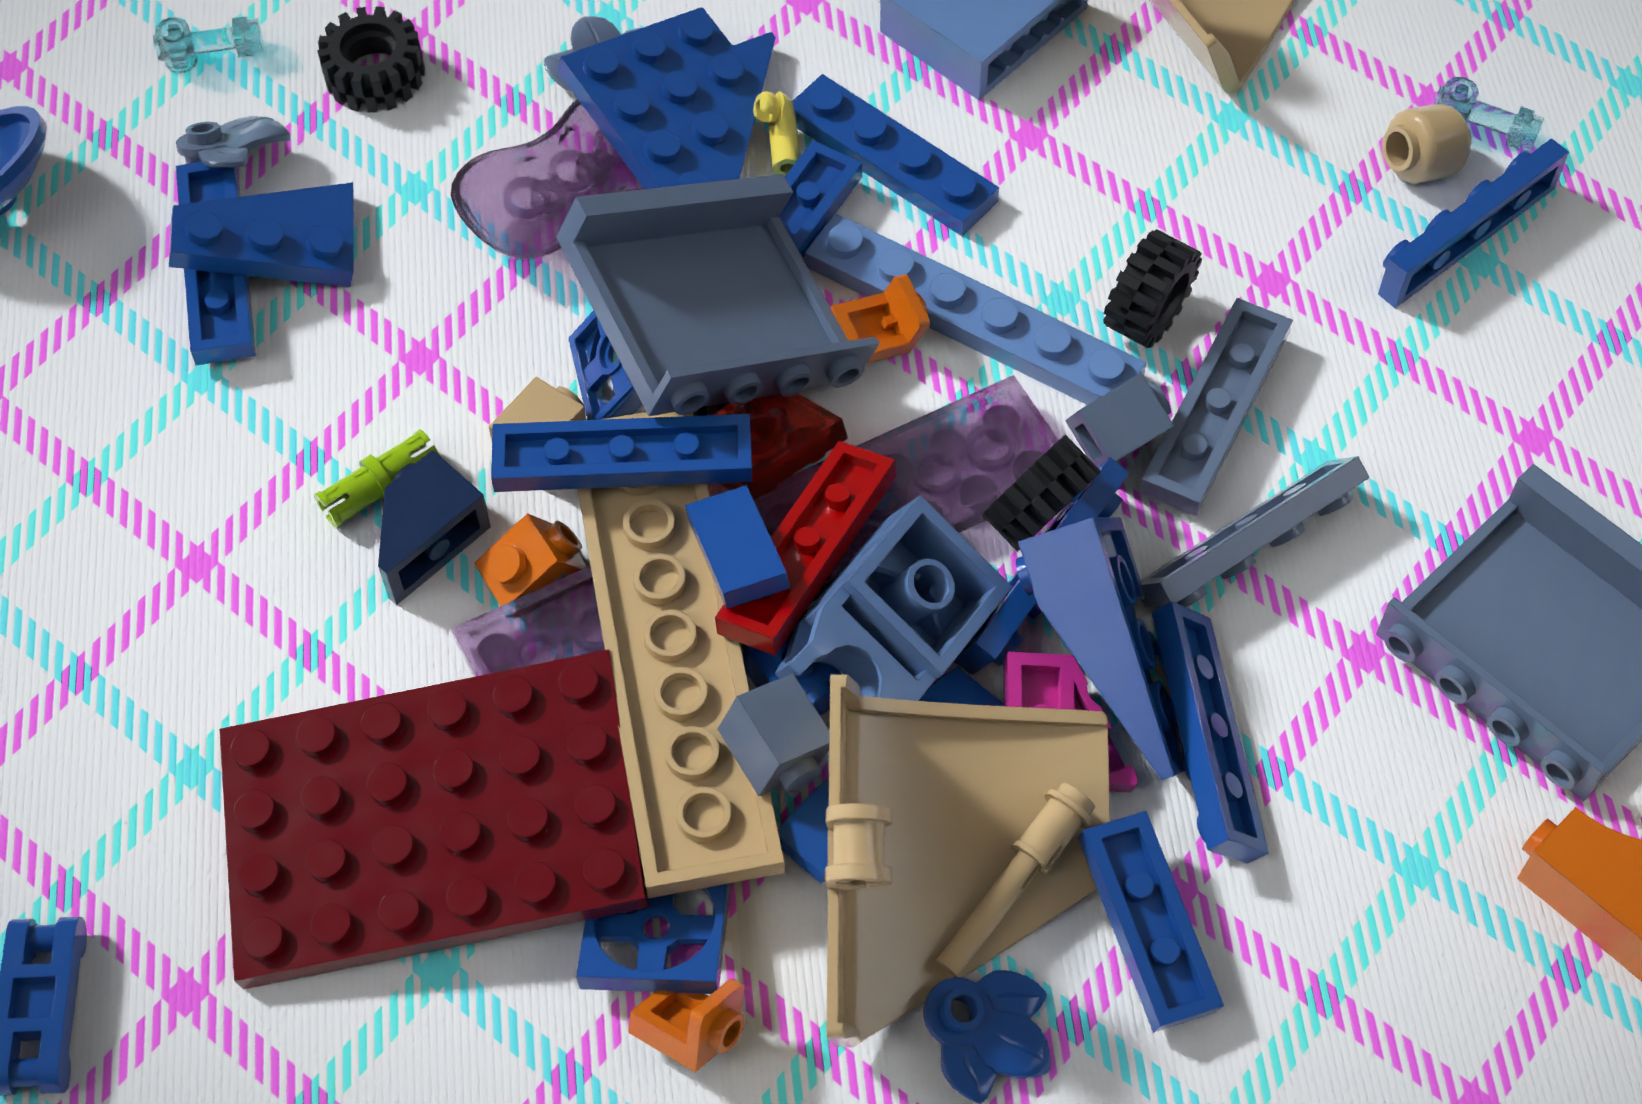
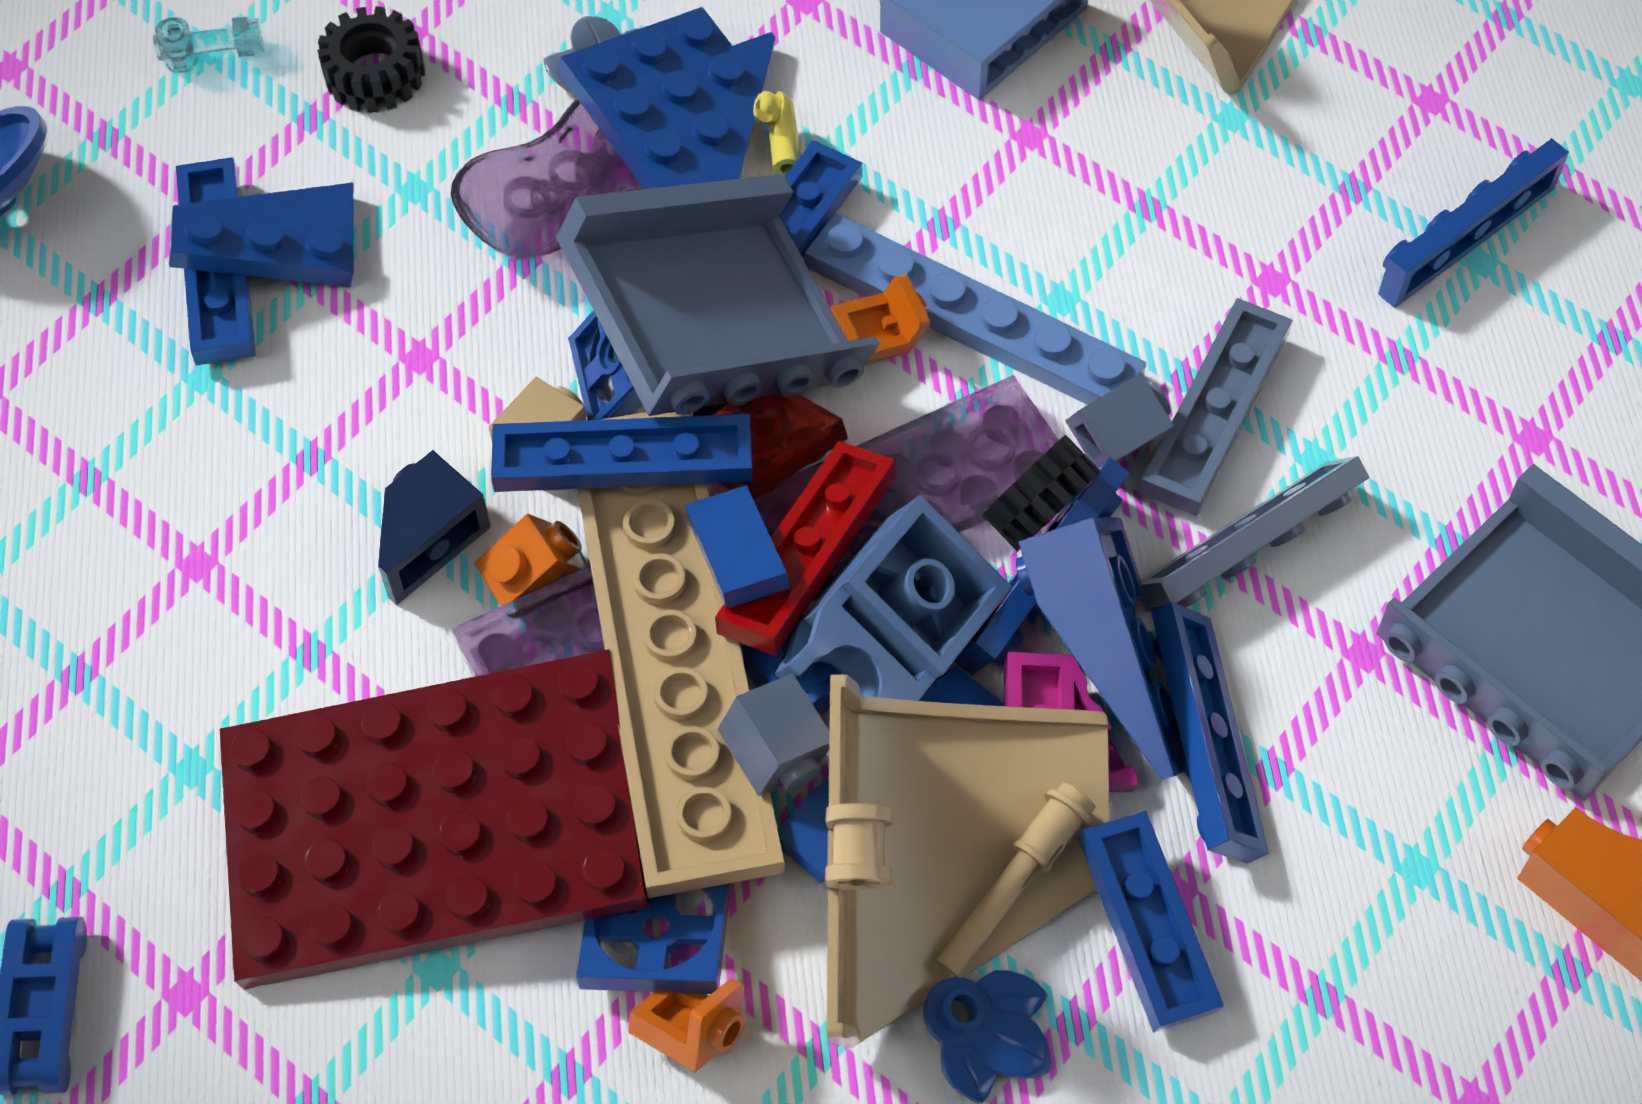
(228, 143): sand blue plate -> none
(370, 480): lime pin -> none
(894, 155): blue plate -> none
(1152, 288): black tyre -> none
(1427, 143): tan head -> none
(1520, 127): clear light blue bar -> none

